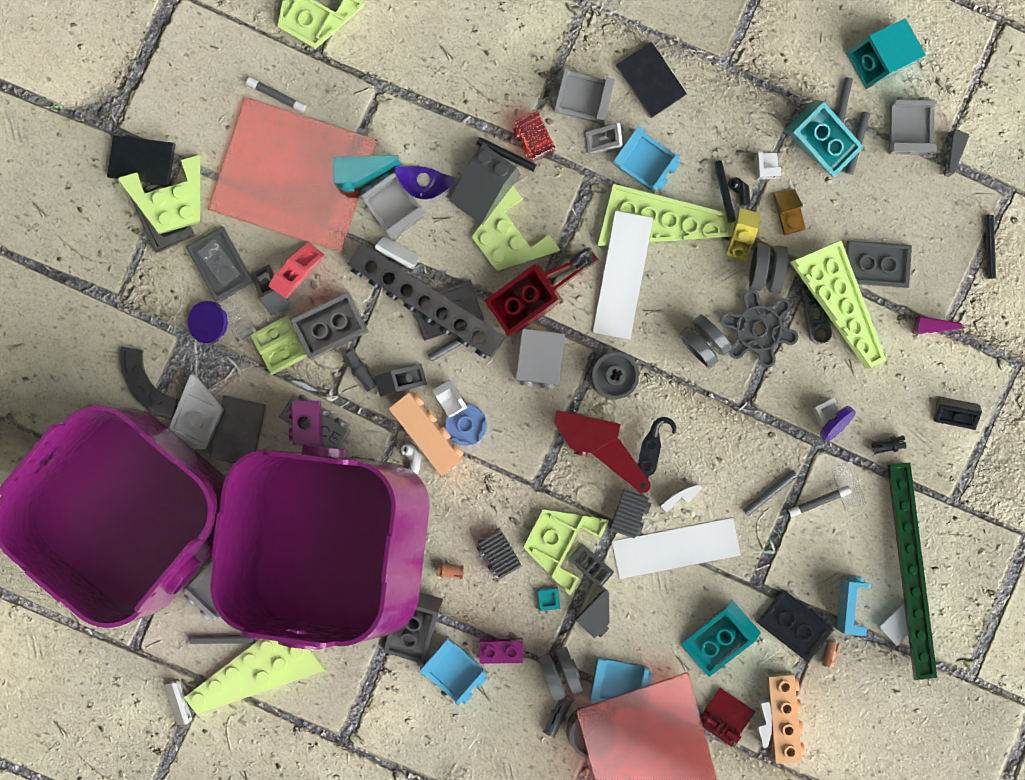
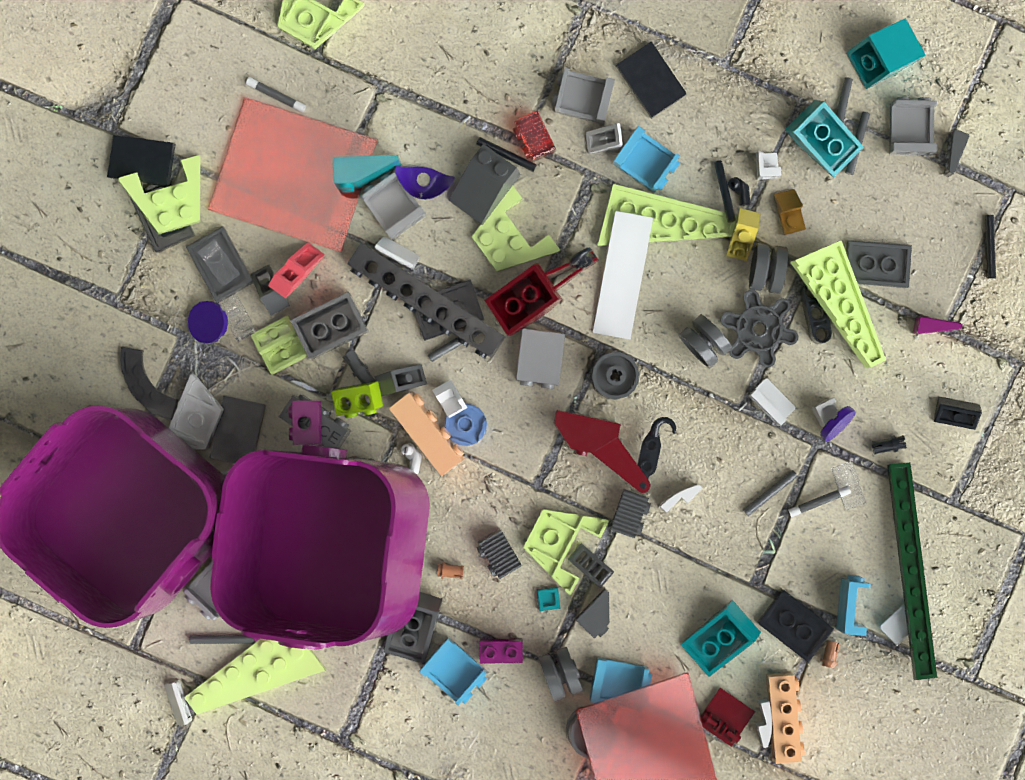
(356, 396): none -> lime brick
(558, 716): dark grey pin -> none
(676, 548): white sticker -> none
(772, 402): none -> white panel

